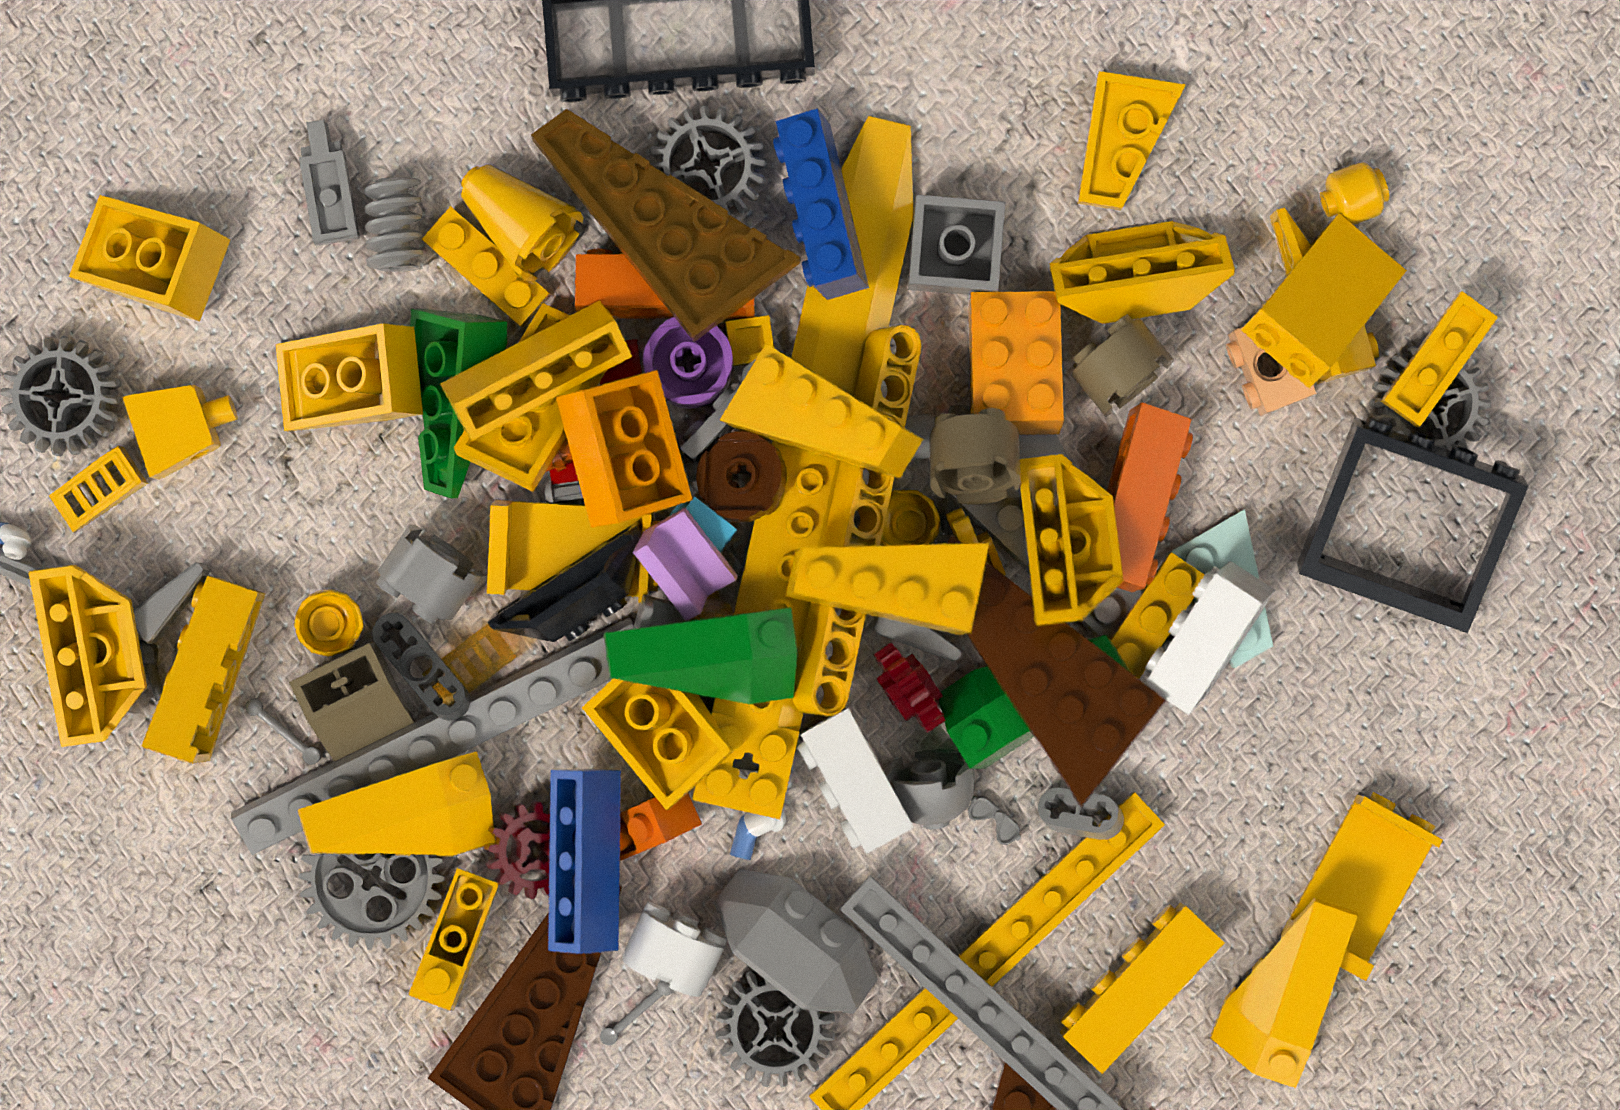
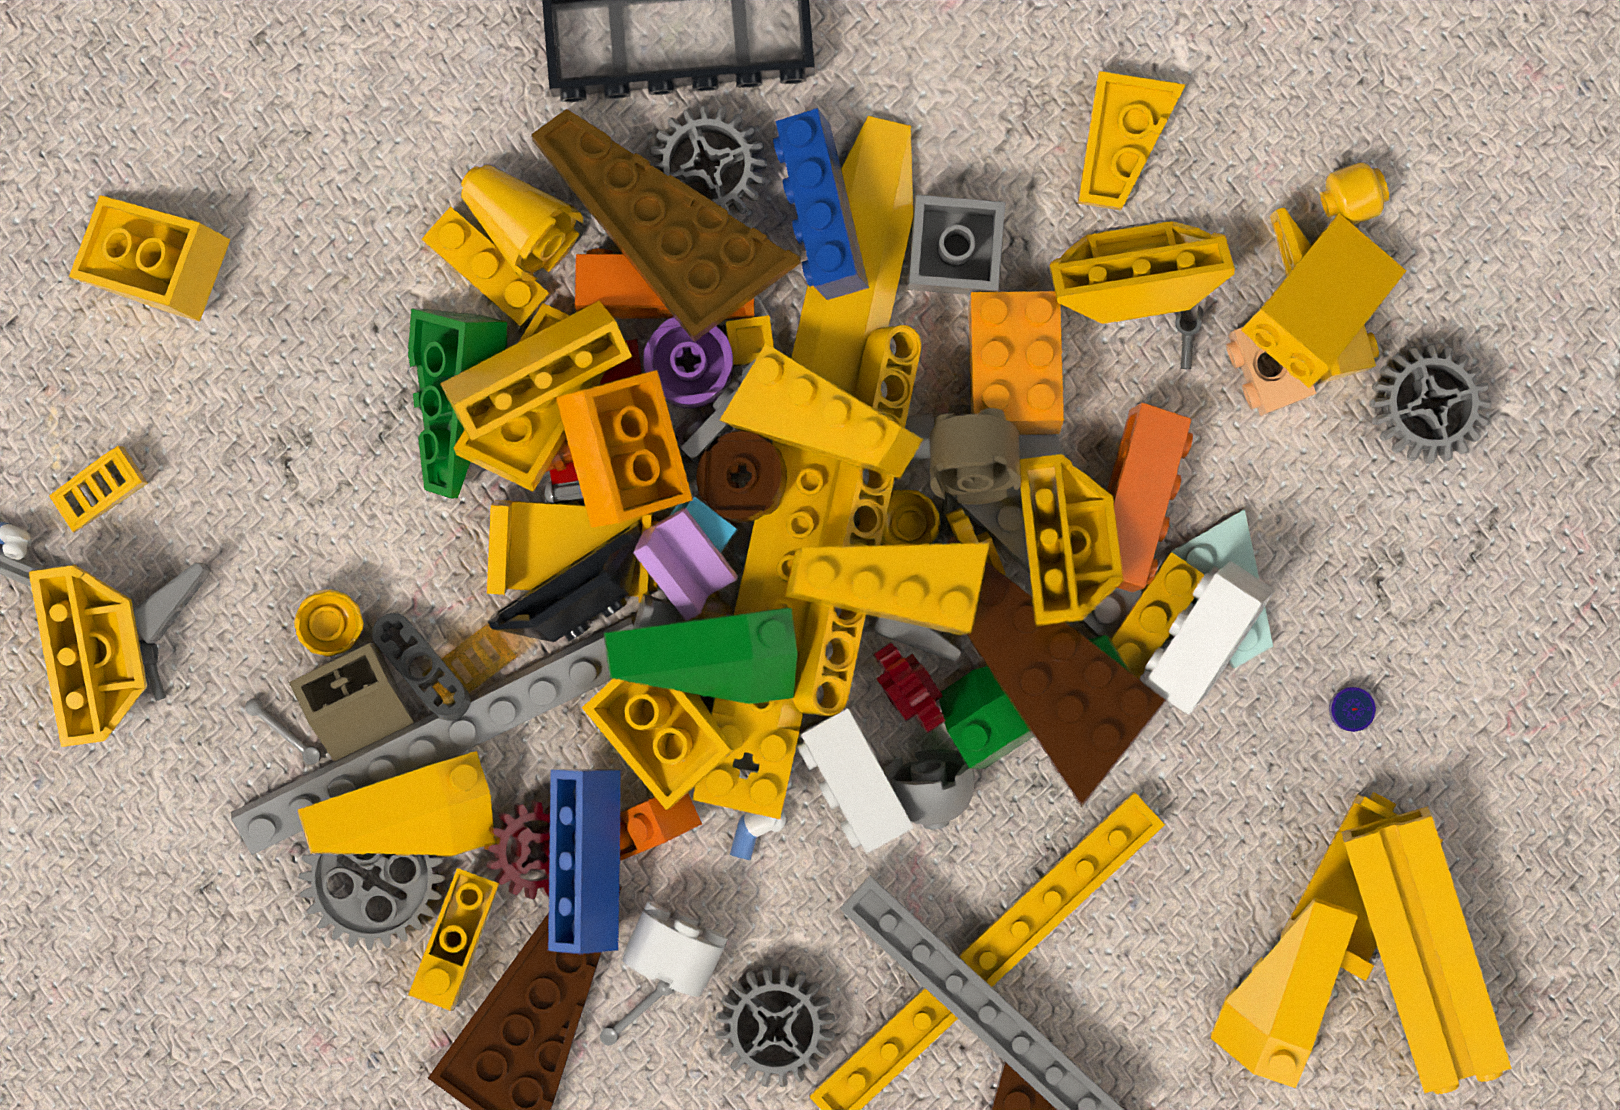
(61, 377): light grey gear -> none
(176, 426): yellow torso -> none
(204, 671): yellow wedge -> none
(327, 187): light grey hinge -> none
(349, 377): yellow slope -> none
(392, 224): light grey piece -> none
(428, 574): light grey brick -> none
(795, 942): light grey wedge -> none
(1006, 828): light grey piece -> none
(1079, 823): light grey beam -> none
(1120, 365): dark tan brick -> none
(1140, 987): yellow brick -> none
(1188, 332): none -> dark grey hand
(1352, 709): none -> tile
(1386, 589): black window -> none
(1426, 950): none -> yellow brick
(1439, 359): yellow plate -> none

